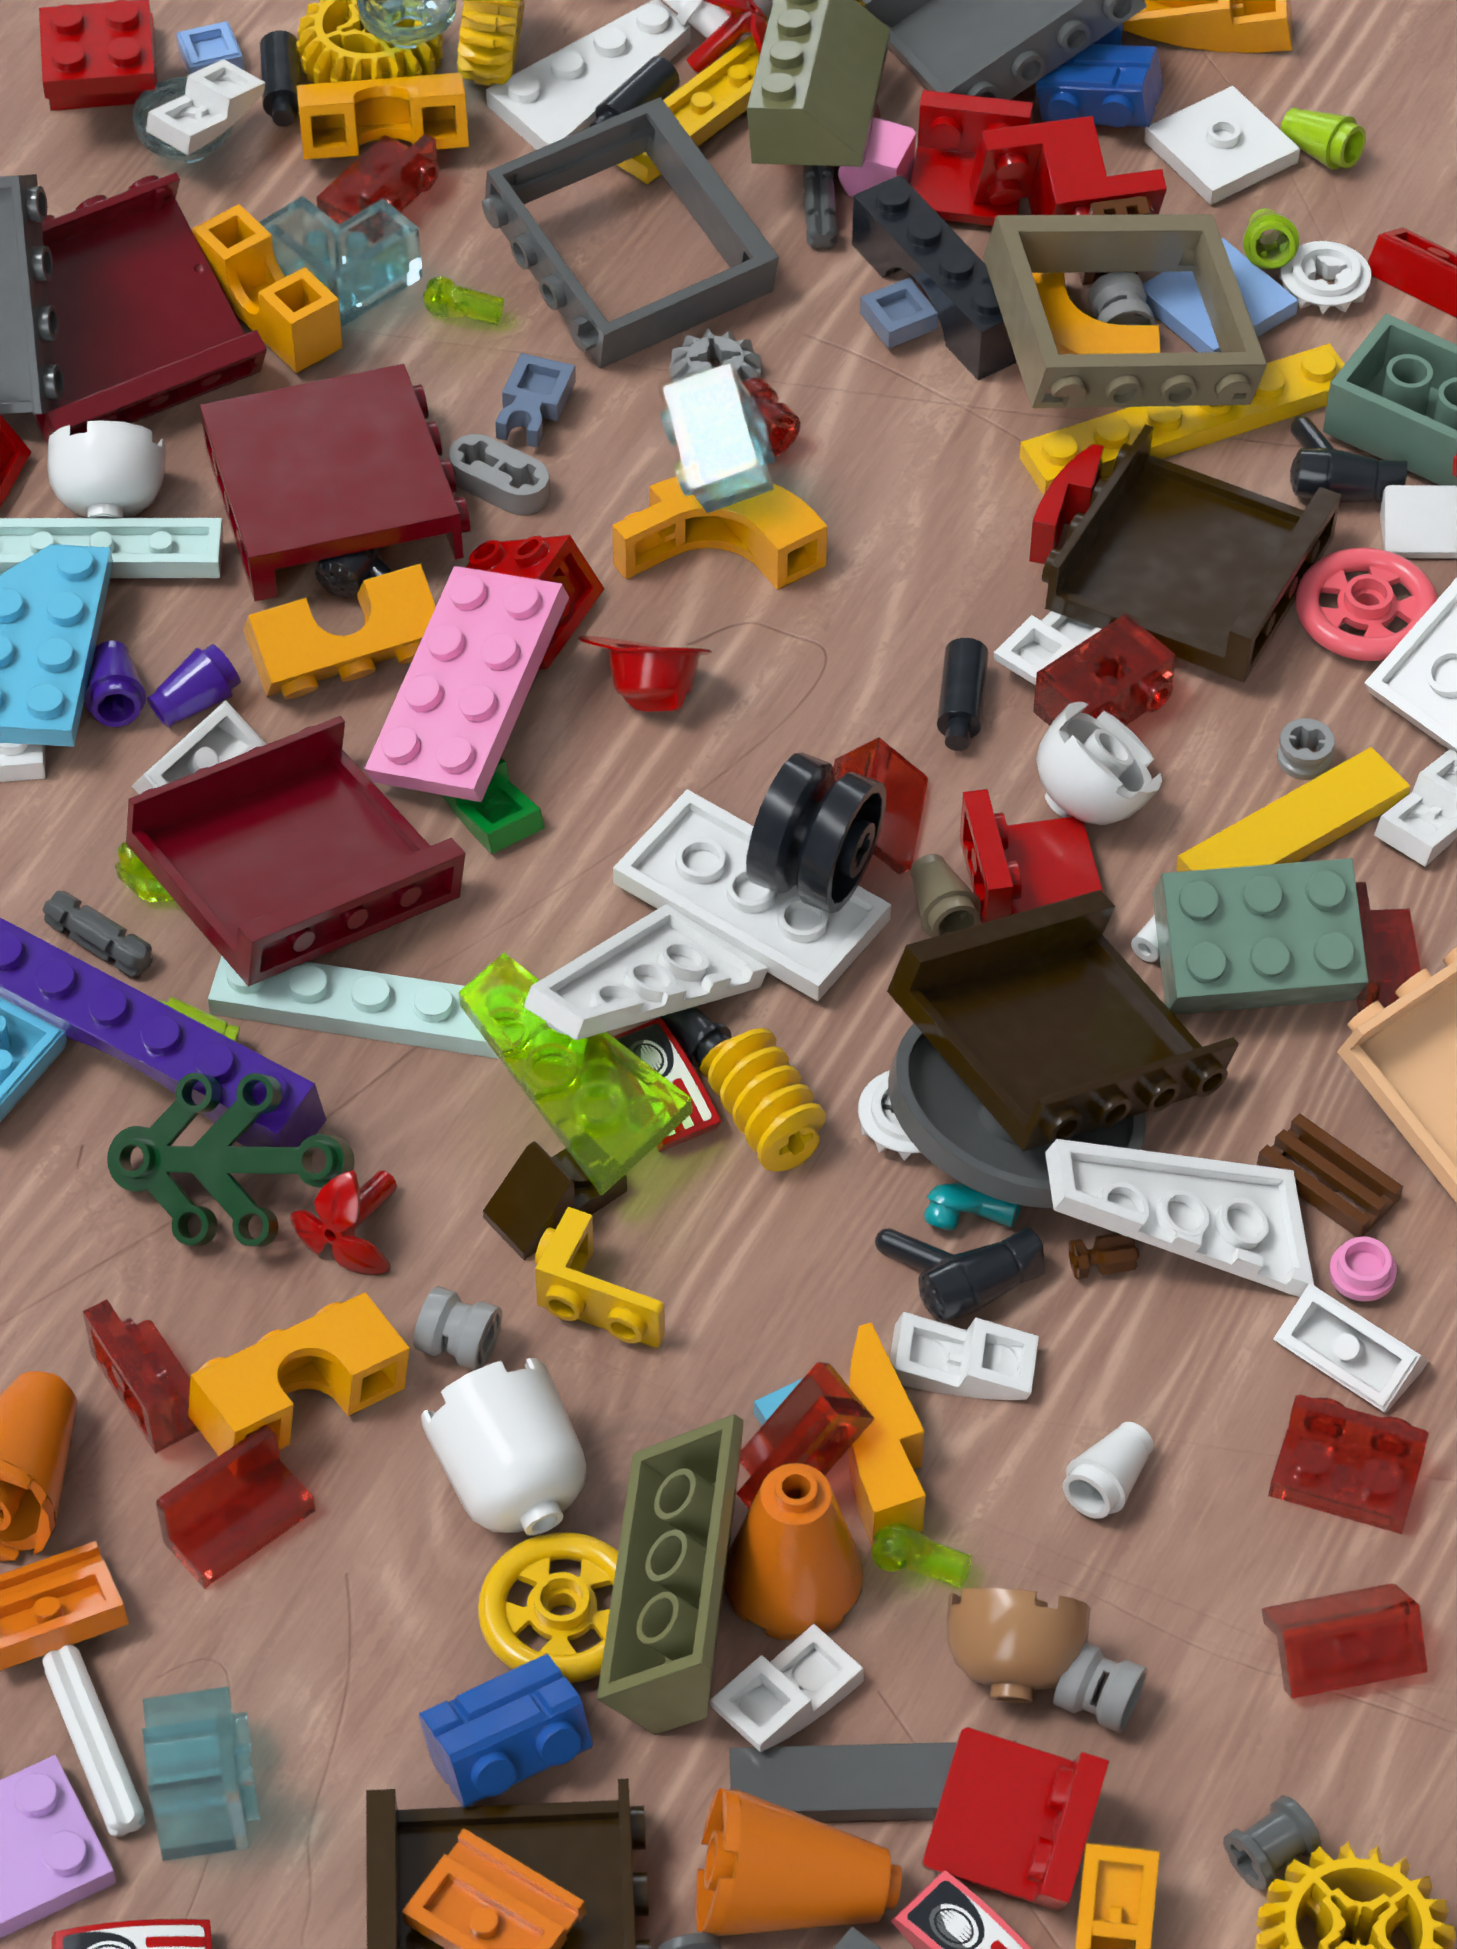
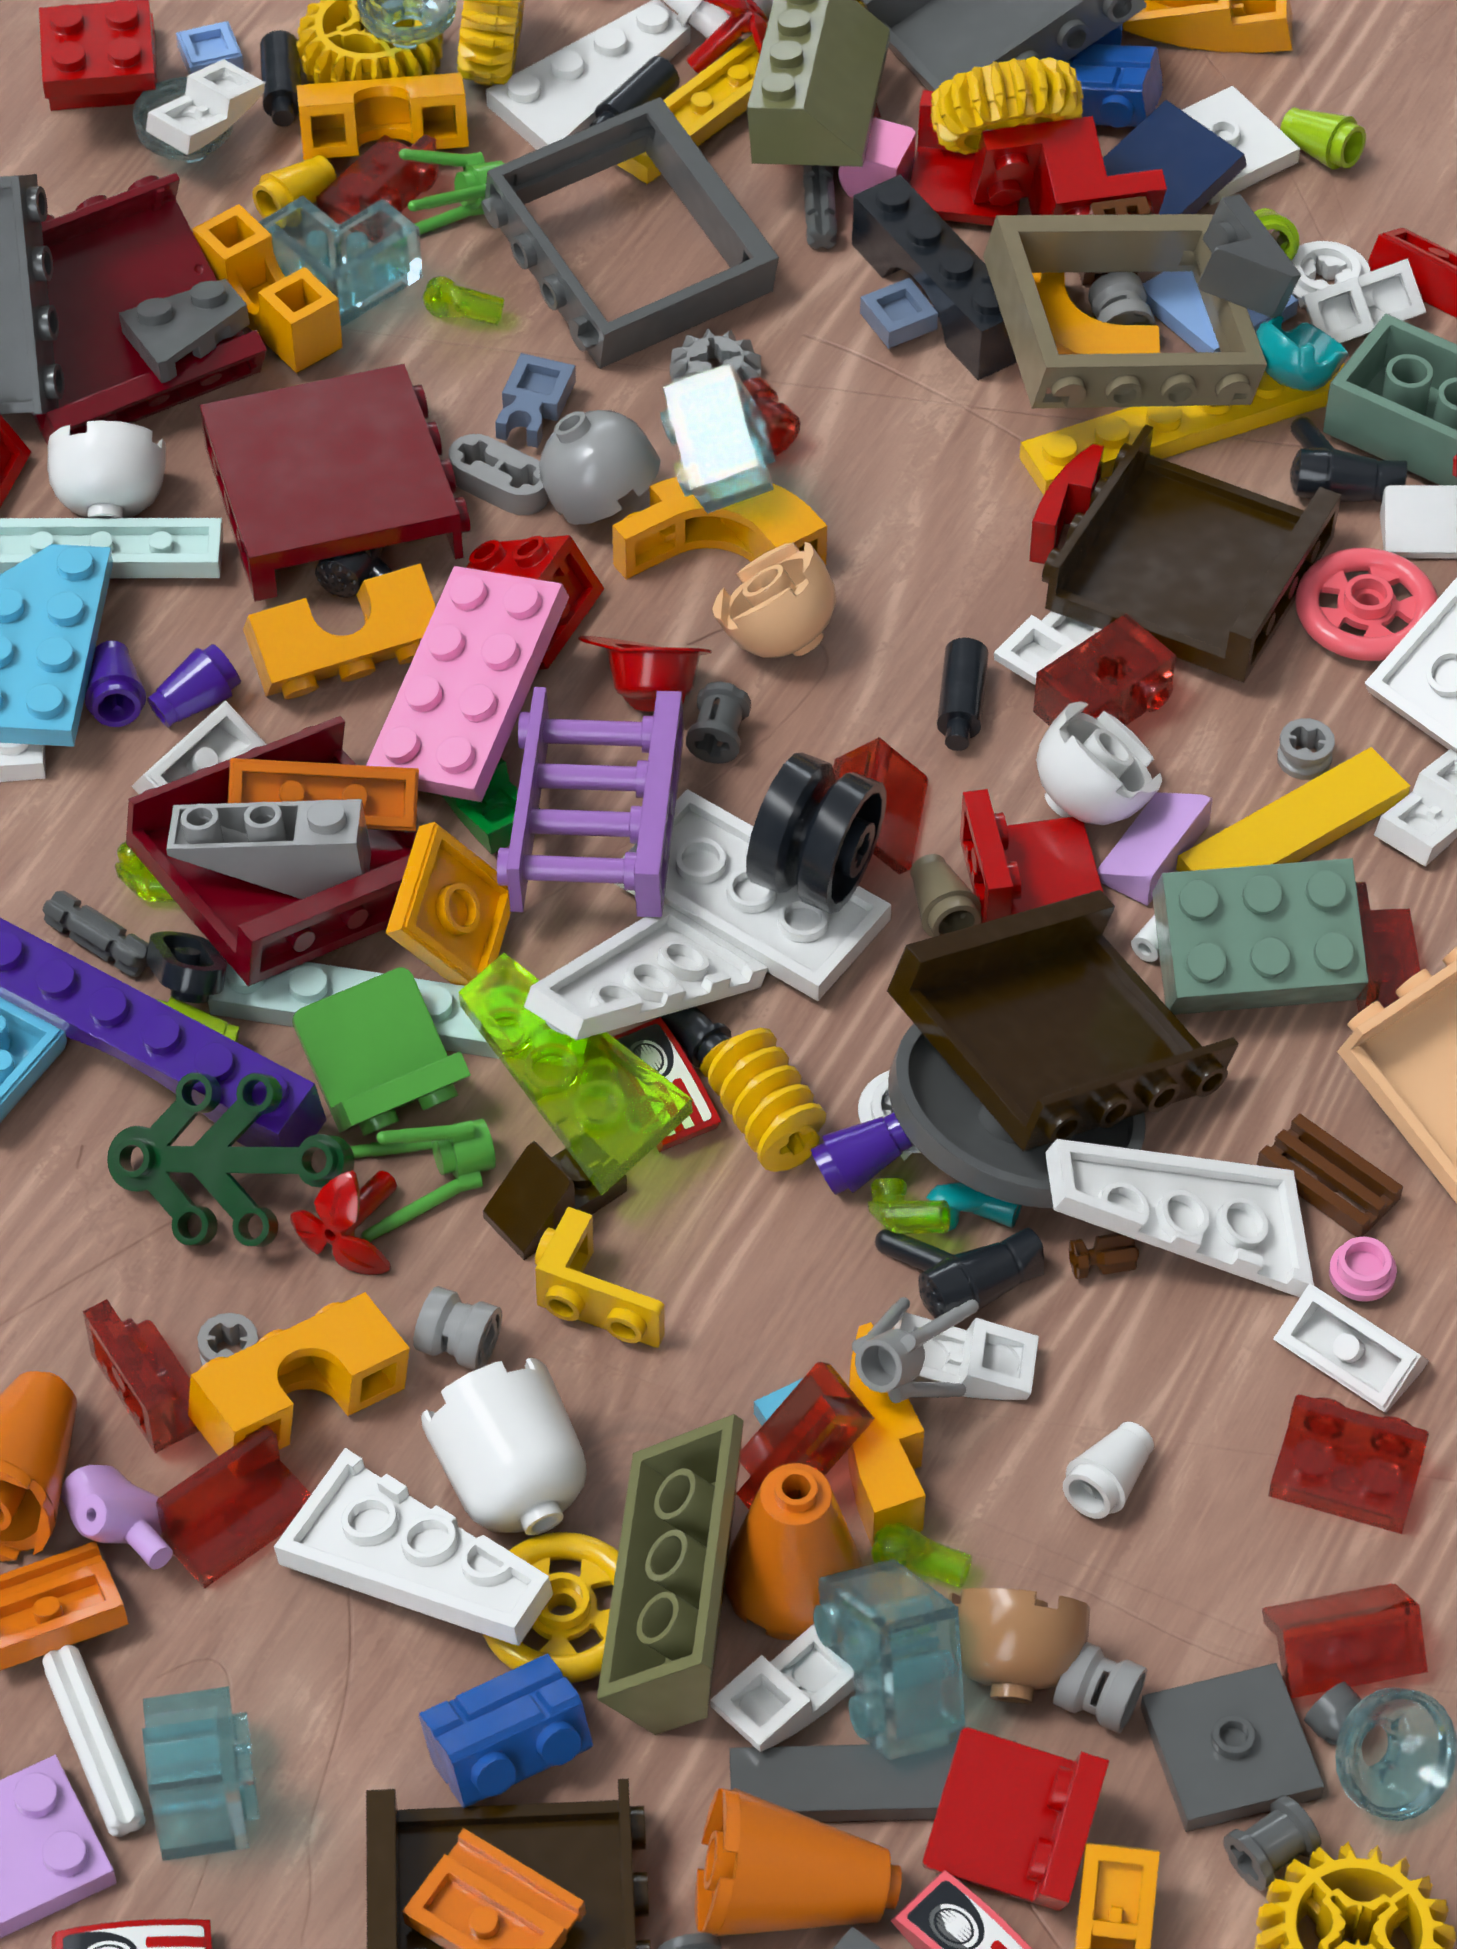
(115, 1511): none -> lavender piece
(182, 323): none -> dark grey wing
(186, 965): none -> black plate
(228, 1328): none -> light grey bush
(275, 844): none -> light grey slope
(291, 182): none -> yellow cone
(377, 1052): none -> bright green bracket
(386, 792): none -> orange tile
(394, 1548): none -> white wing
(449, 907): none -> light orange tile
(457, 1149): none -> bright green plant
(469, 186): none -> bright green plant
(594, 463): none -> light grey cylinder
(646, 825): none -> medium lavender fence
(718, 722): none -> dark grey bush
(780, 604): none -> light nougat cylinder
(860, 1152): none -> dark purple cone
(893, 1358): none -> light grey plant
(902, 1656): none -> clear light blue brick
(909, 1216): none -> clear neon green arm
(1003, 97): none -> yellow gear
(1153, 842): none -> lavender slope
(1191, 157): none -> dark blue tile
(1231, 1746): none -> dark grey plate
(1246, 261): none -> dark grey slope
(1300, 357): none -> teal hair
(1331, 1711): none -> dark grey hinge
(1359, 303): none -> white slope
(1417, 1757): none -> clear light blue piece

